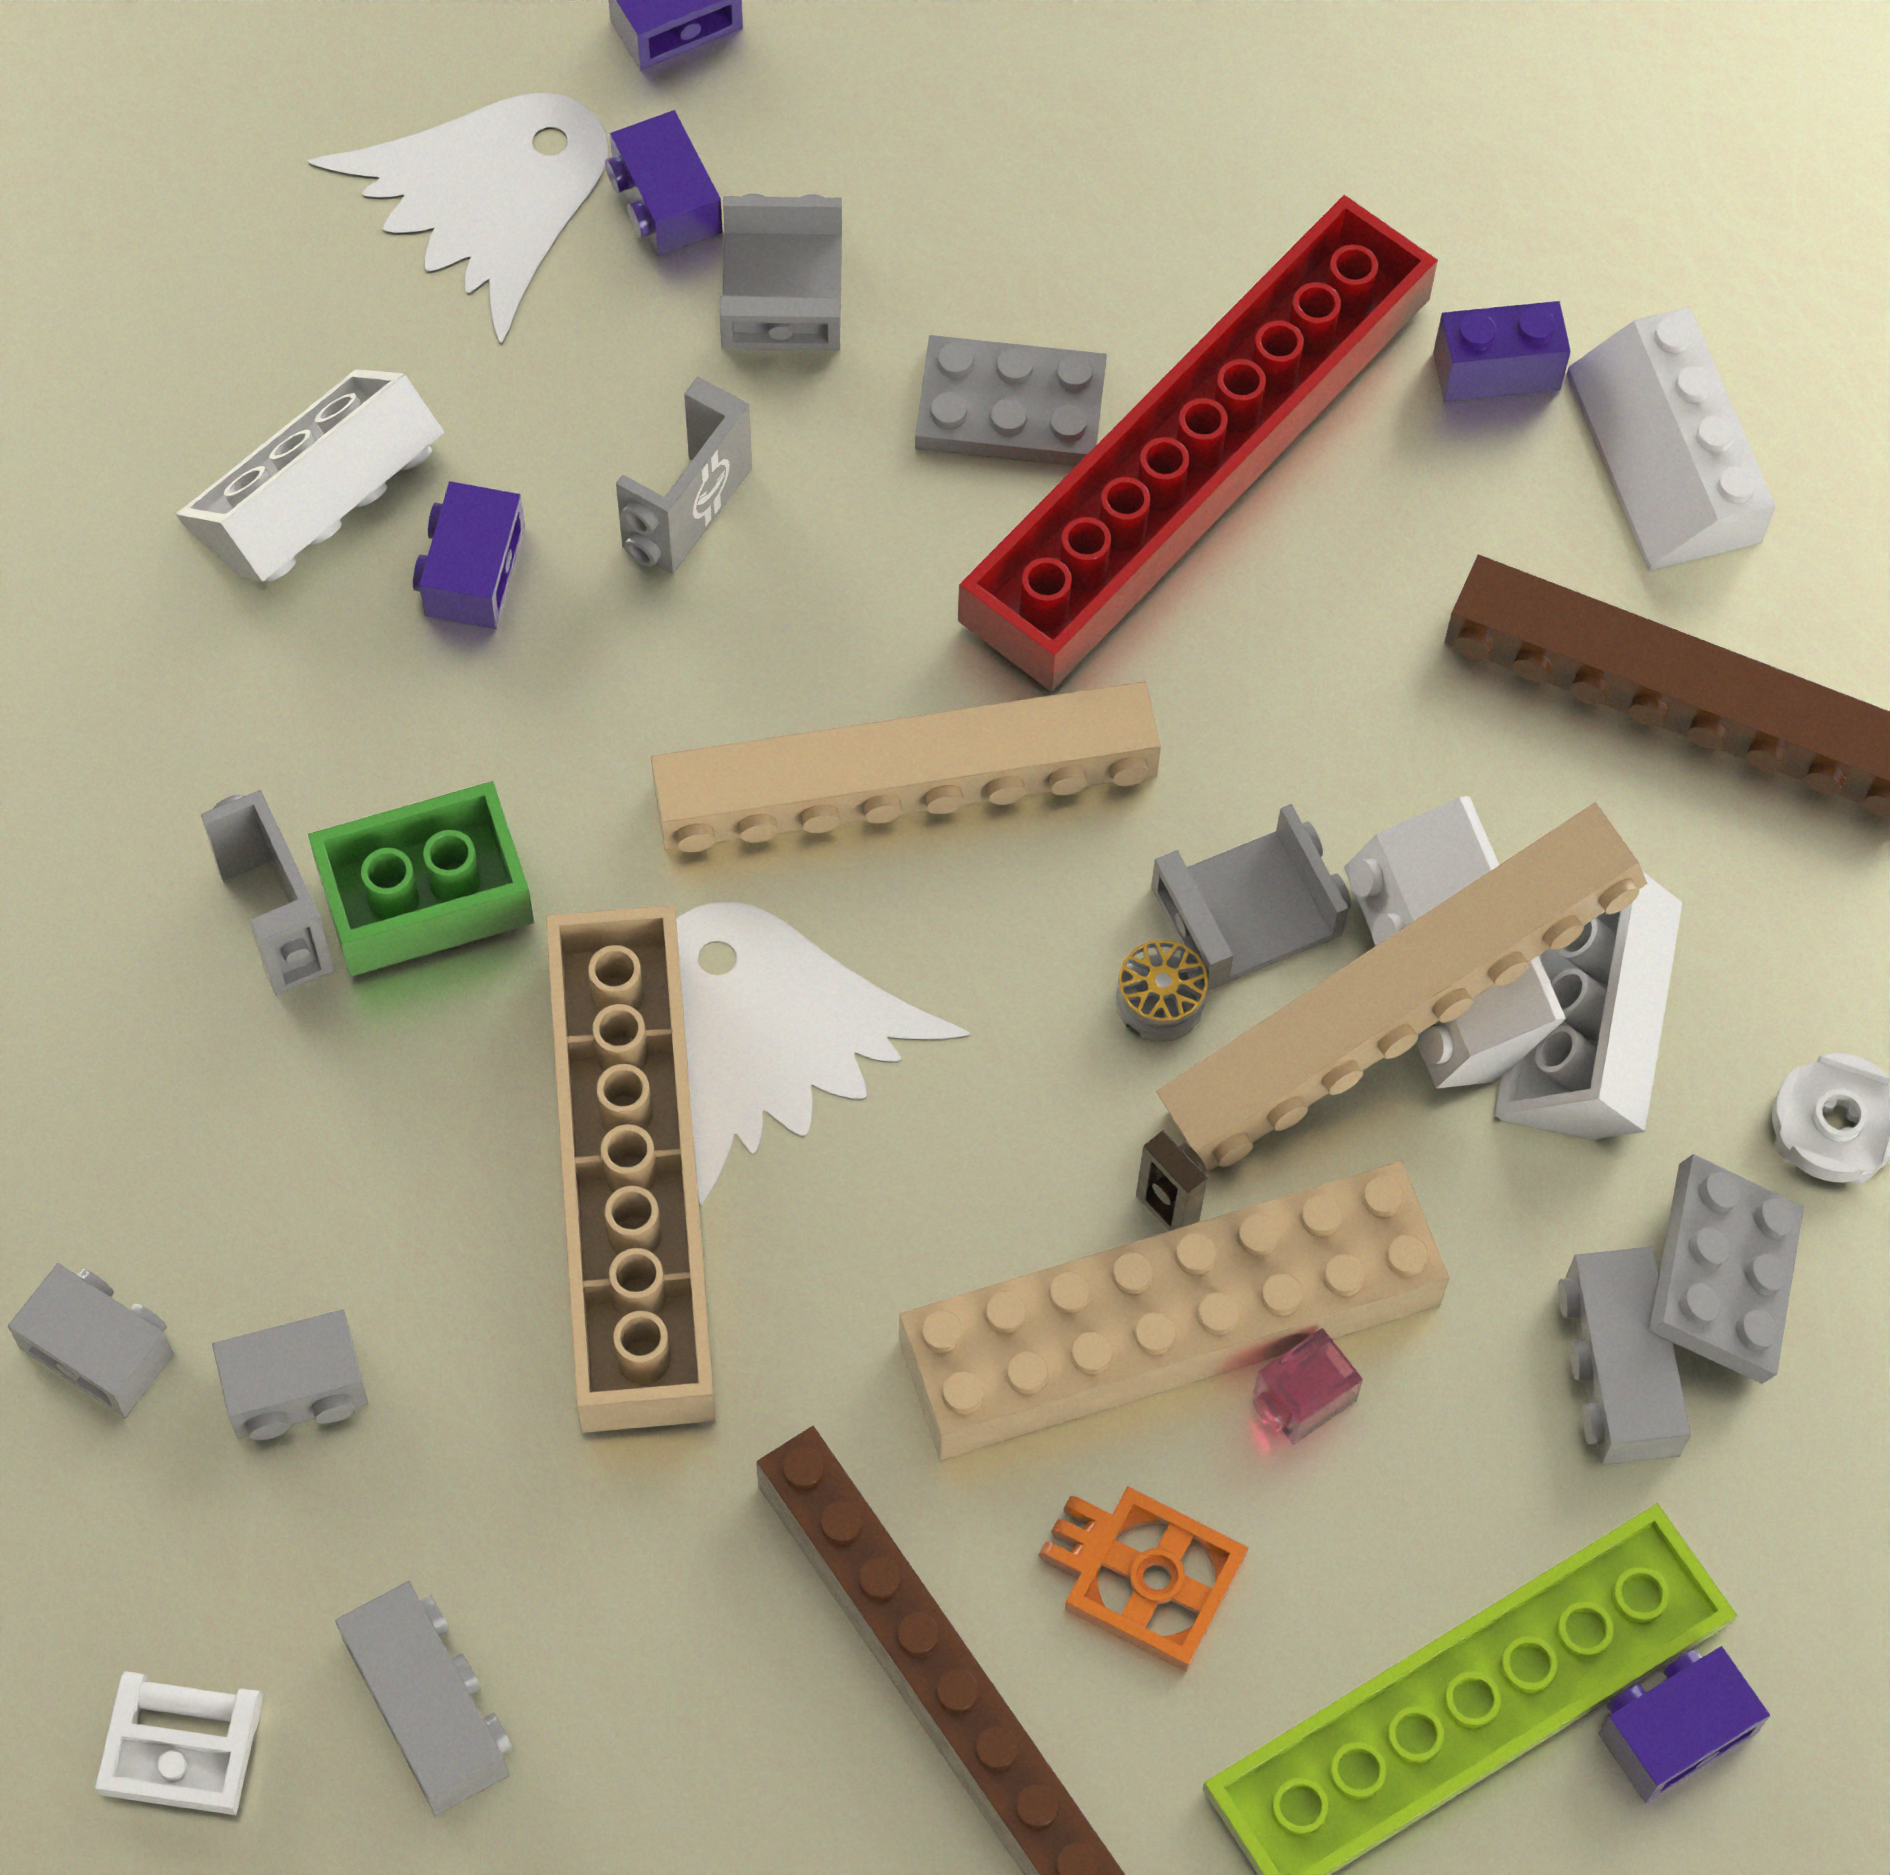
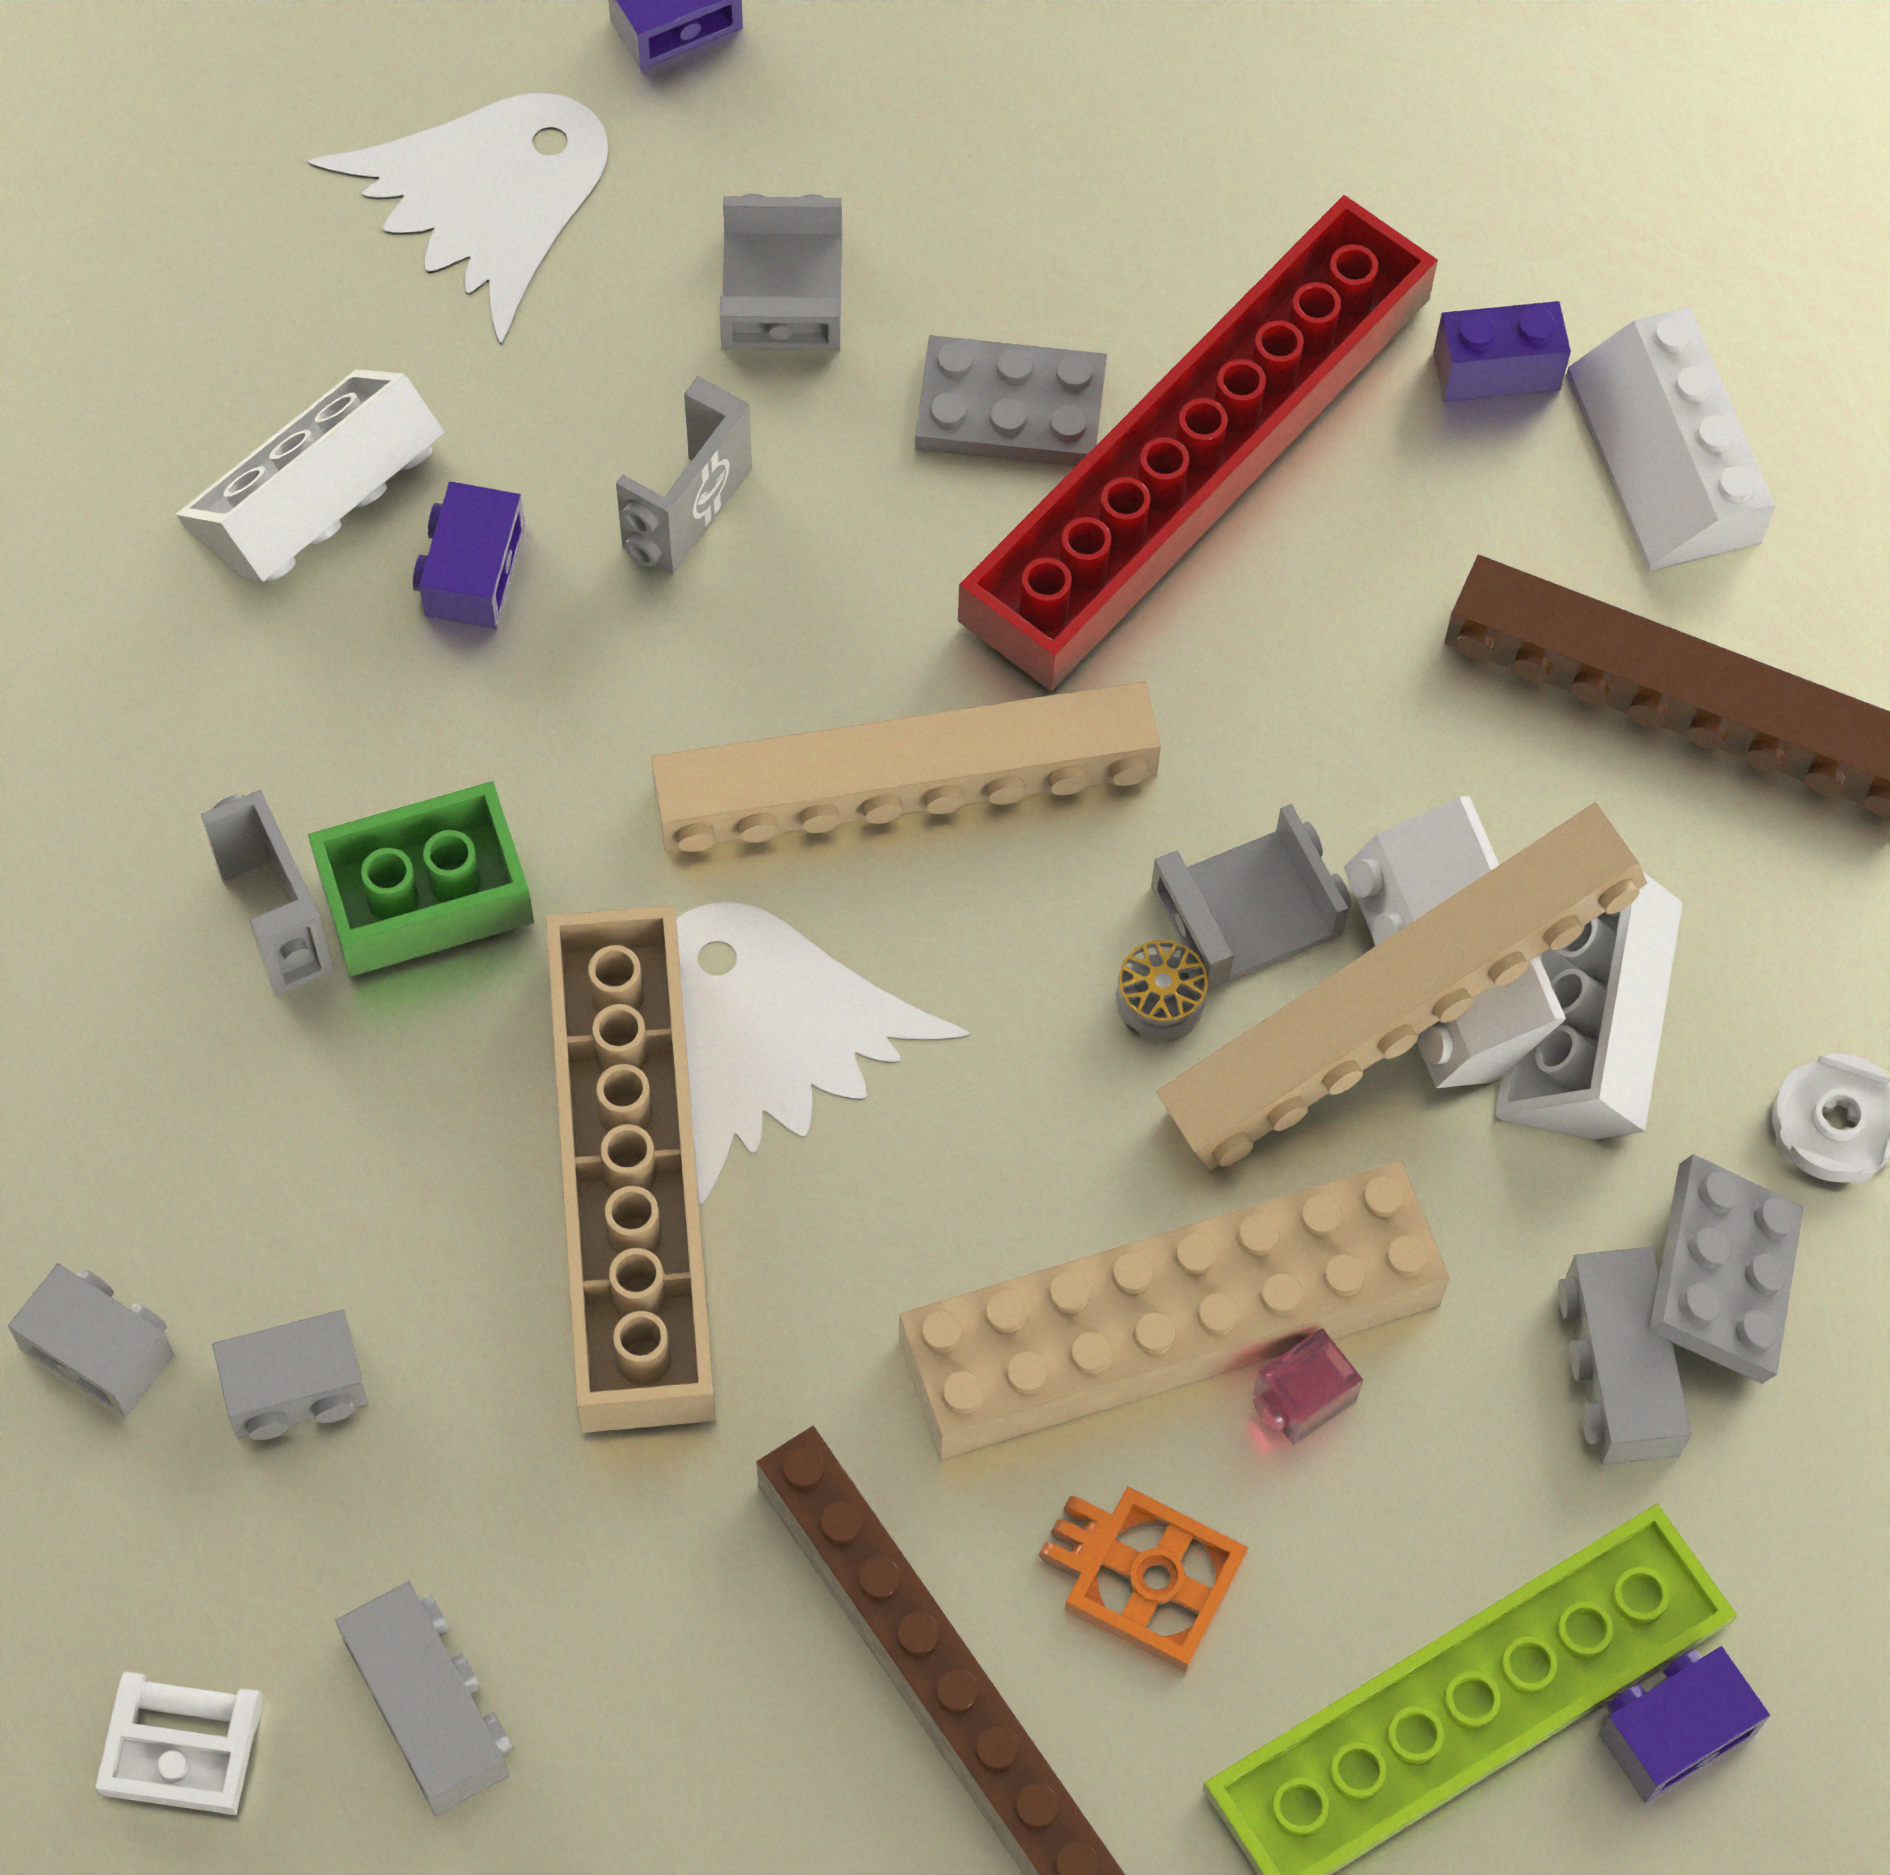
(664, 183): dark purple brick -> none
(1171, 1182): dark brown plate -> none

